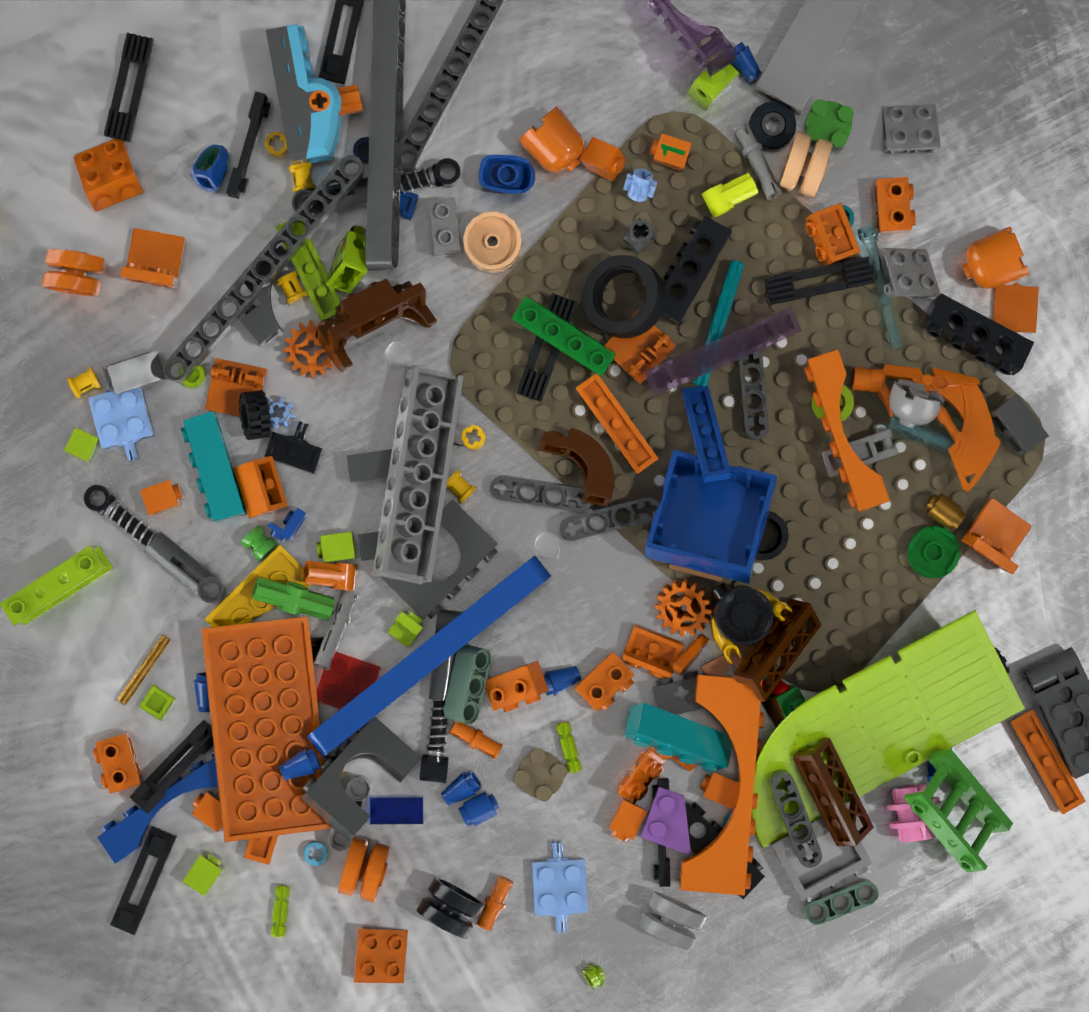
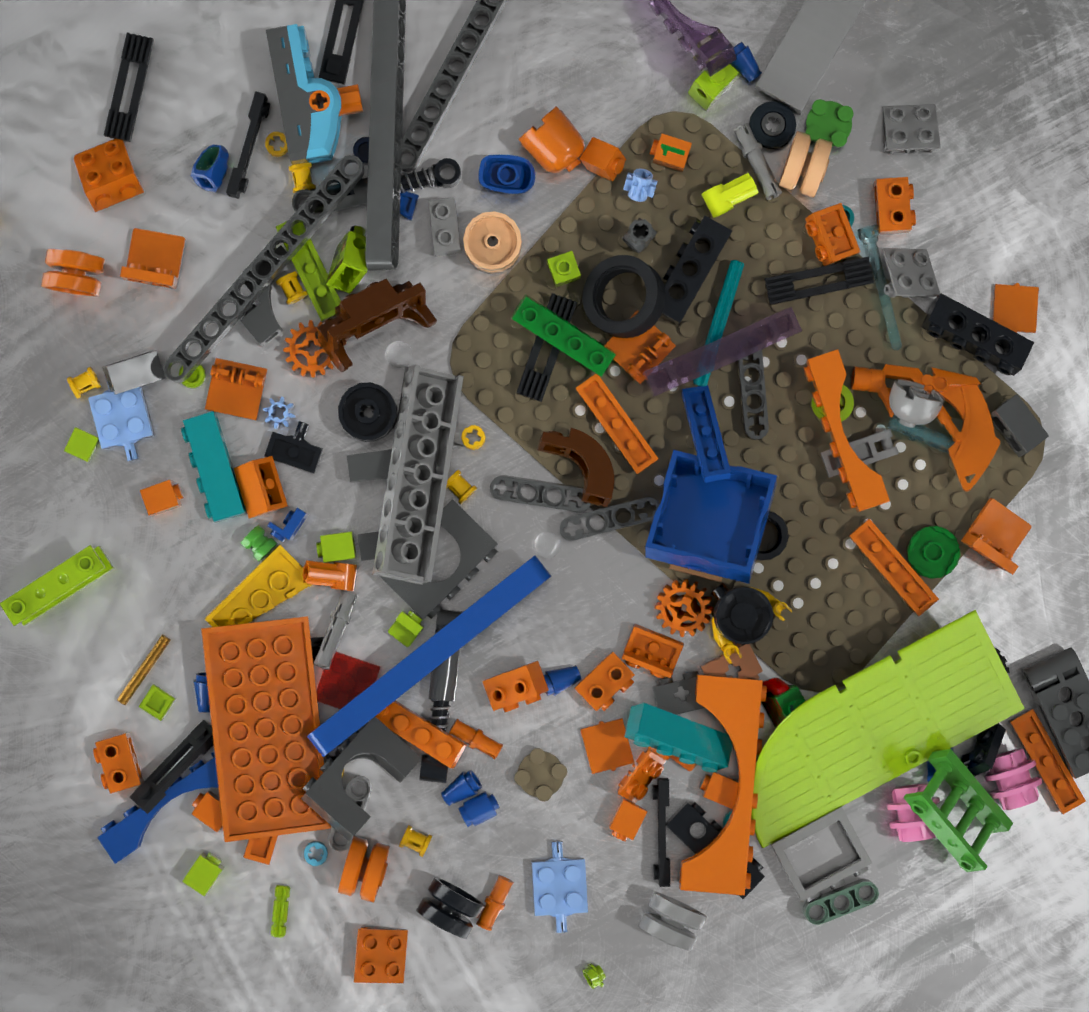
(127, 915): black container -> none
(158, 546): piece -> none
(255, 415): black tyre -> none
(293, 598): bright green piece -> none
(300, 765): blue cone -> none
(352, 410): none -> black wheel
(396, 810): clear blue tile -> none
(415, 841): none -> yellow bush
(422, 733): none -> orange plate
(467, 684): sand green beam -> none
(564, 269): none -> lime brick
(568, 747): lime axle -> none
(607, 746): none -> orange piece
(668, 821): medium lavender wing -> none
(690, 654): orange tile -> none
(777, 643): reddish brown fence -> none
(799, 817): dark grey beam -> none
(829, 797): reddish brown fence -> none
(893, 567): none -> orange plate
(945, 511): pearl gold brick -> none
(985, 750): none -> black plate
(995, 260): orange cylinder -> none
(1013, 779): none -> bright pink piece

